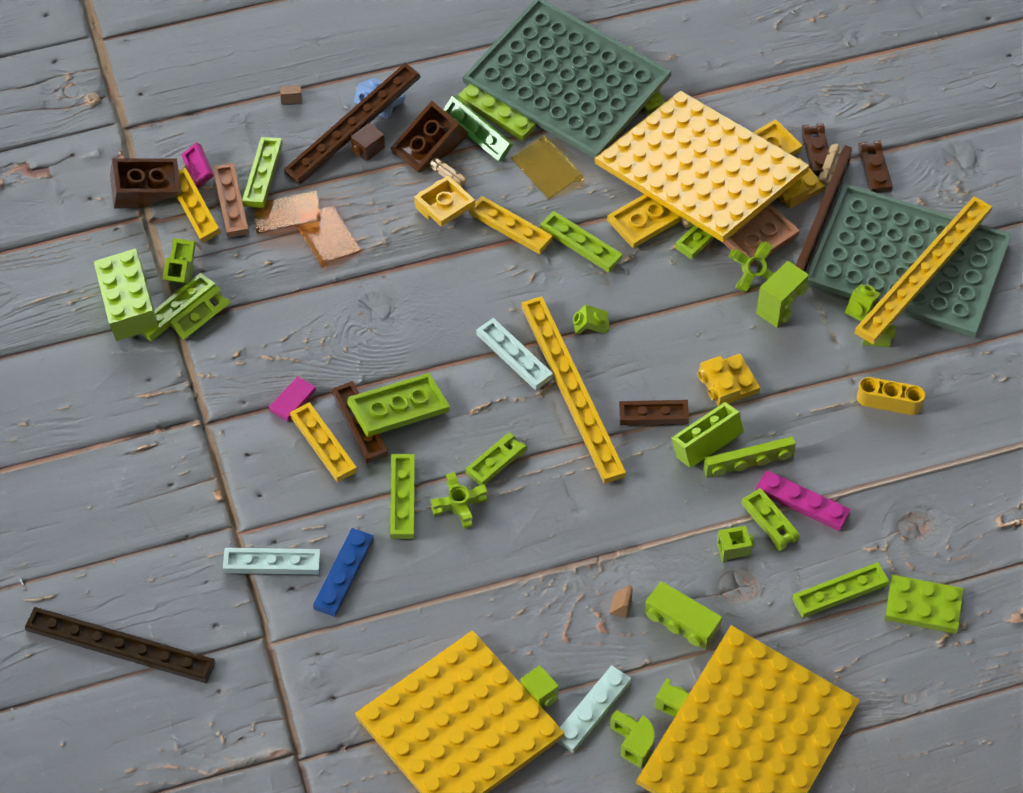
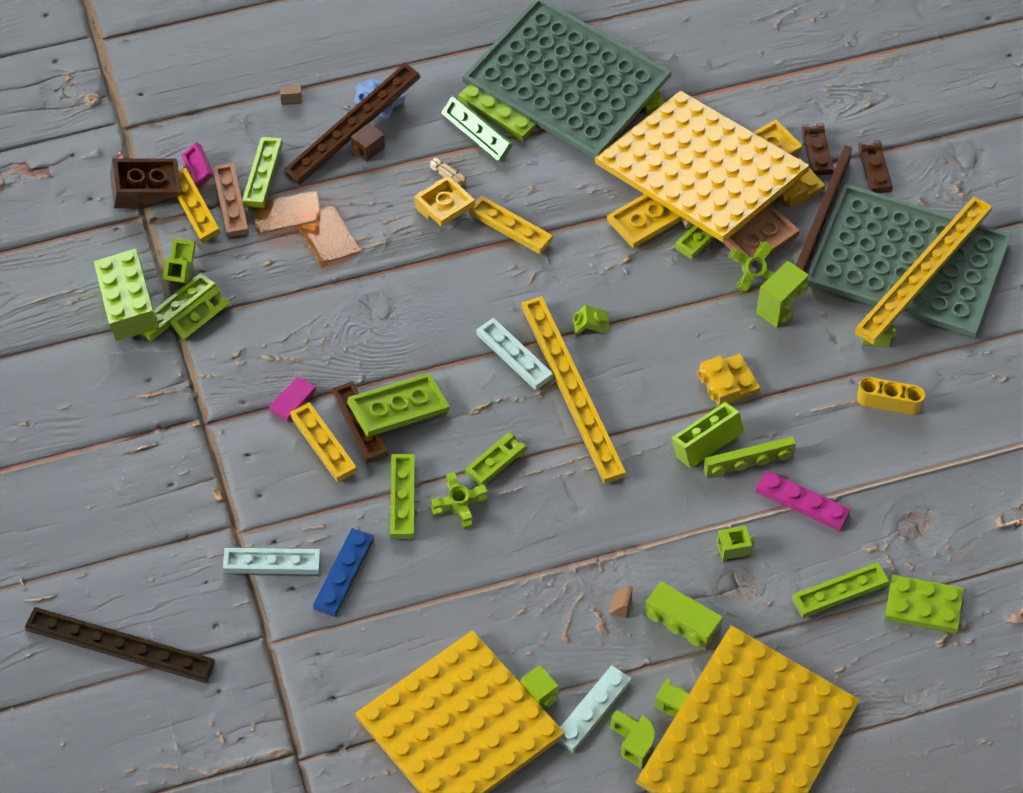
(429, 136): reddish brown slope -> none
(547, 166): clear yellow piece -> none
(581, 241): lime plate -> none
(653, 412): reddish brown plate -> none
(770, 519): lime plate -> none
(830, 163): tan axle -> none
(861, 301): lime bracket -> none

